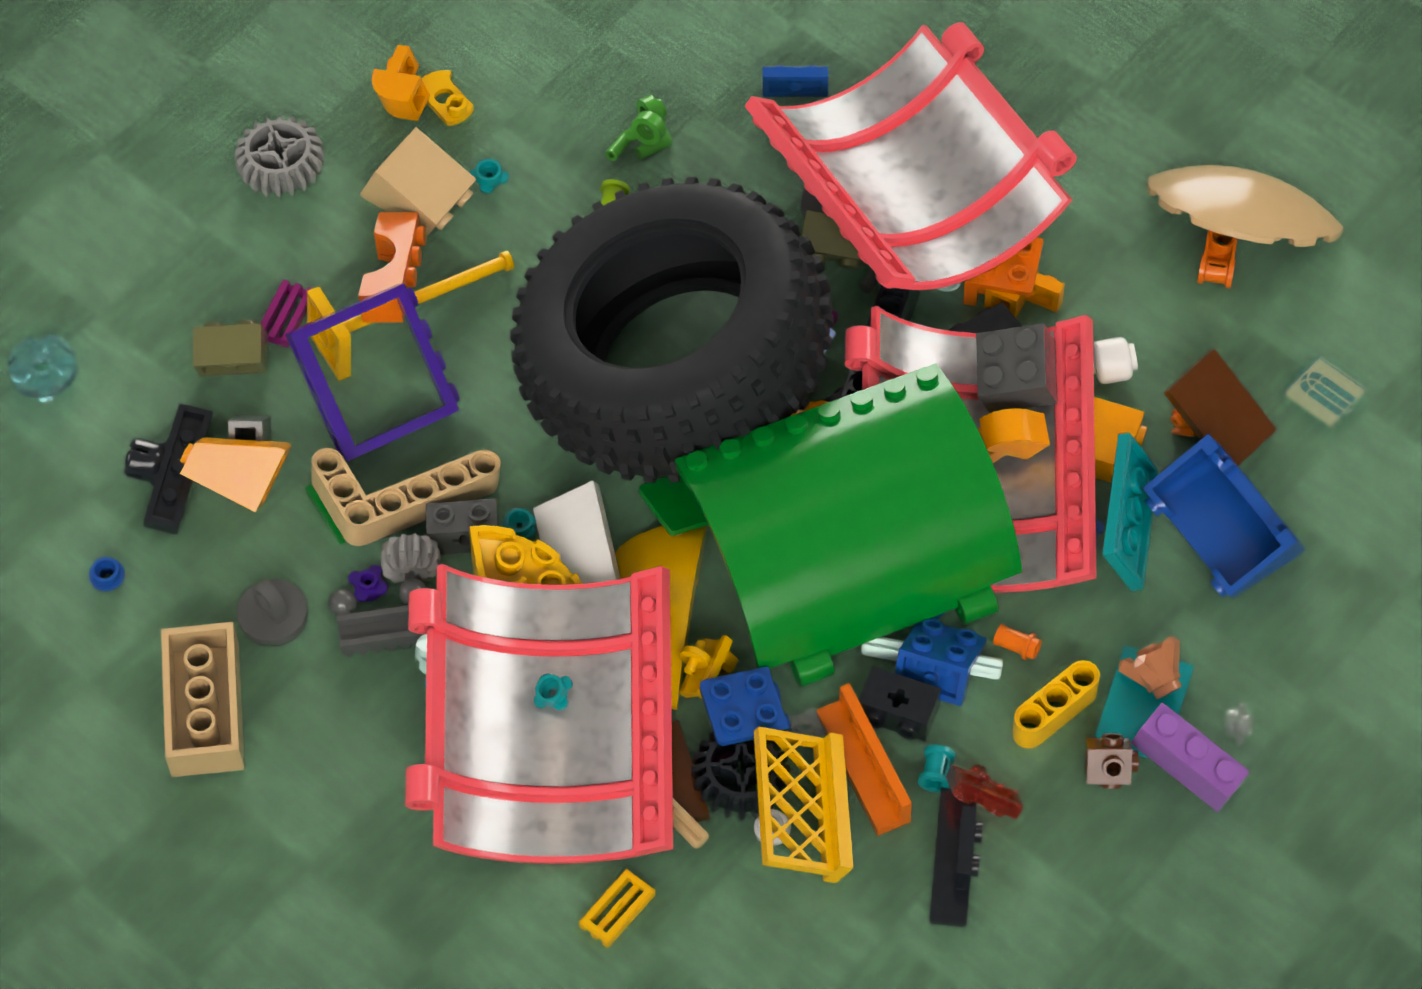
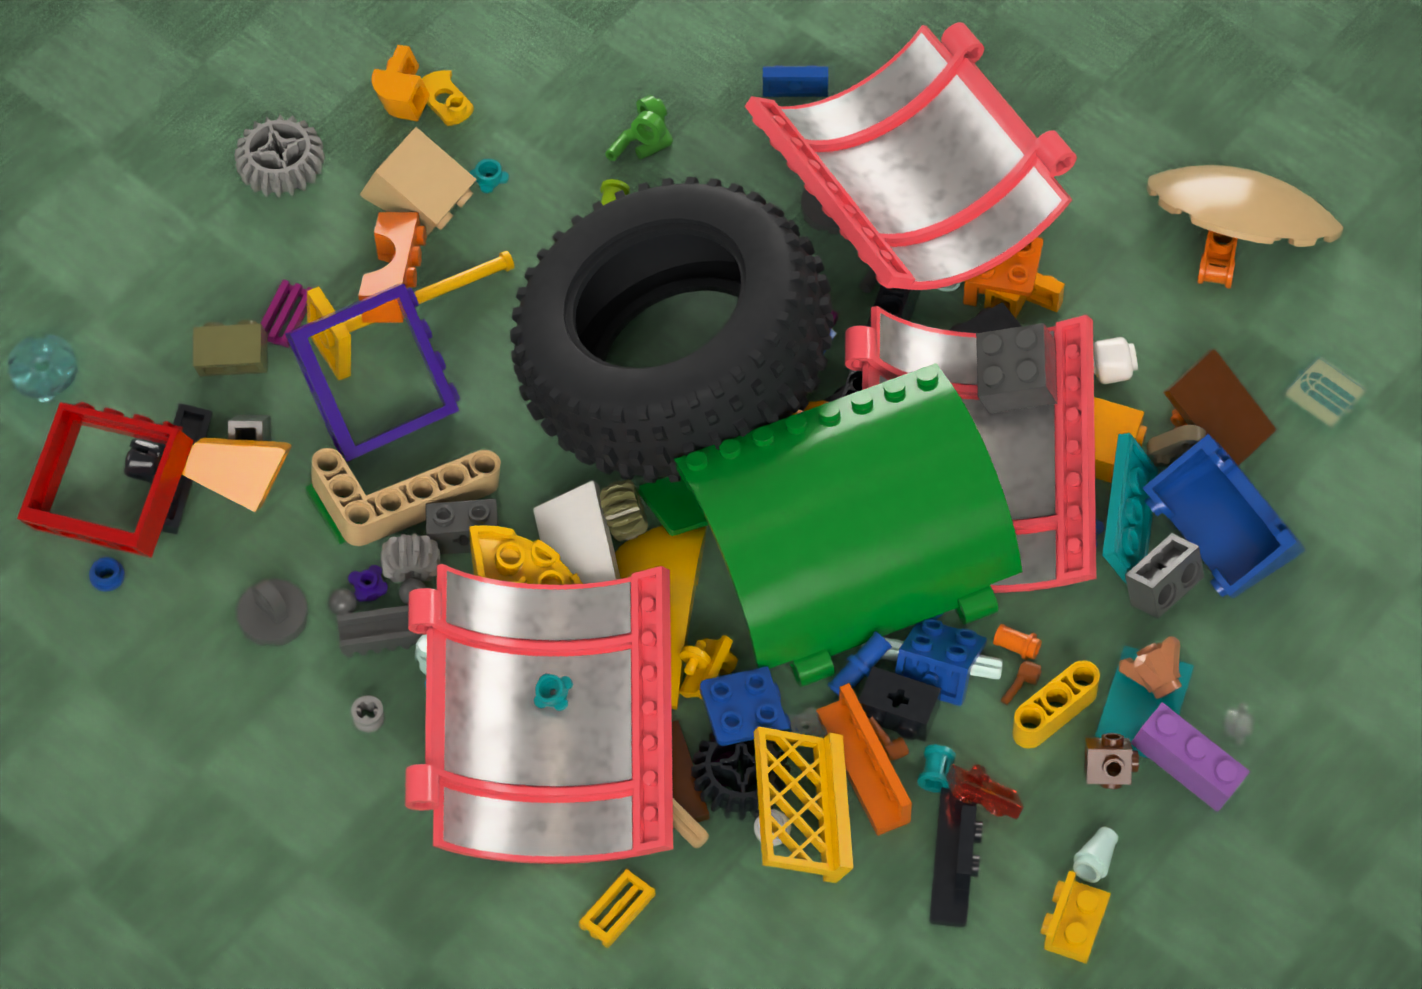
(54, 460): none -> red window
(202, 699): tan brick -> none
(364, 723): none -> light grey bush
(520, 517): teal plate -> none
(623, 510): none -> olive gear
(829, 242): olive brick -> none
(860, 663): none -> blue pin
(894, 749): none -> dark orange hand
(1014, 433): light orange brick -> none
(1029, 673): none -> dark orange hand
(1075, 919): none -> yellow bracket
(1095, 856): none -> light aqua cone
(1164, 575): none -> dark grey brick
(1172, 444): none -> dark tan beam

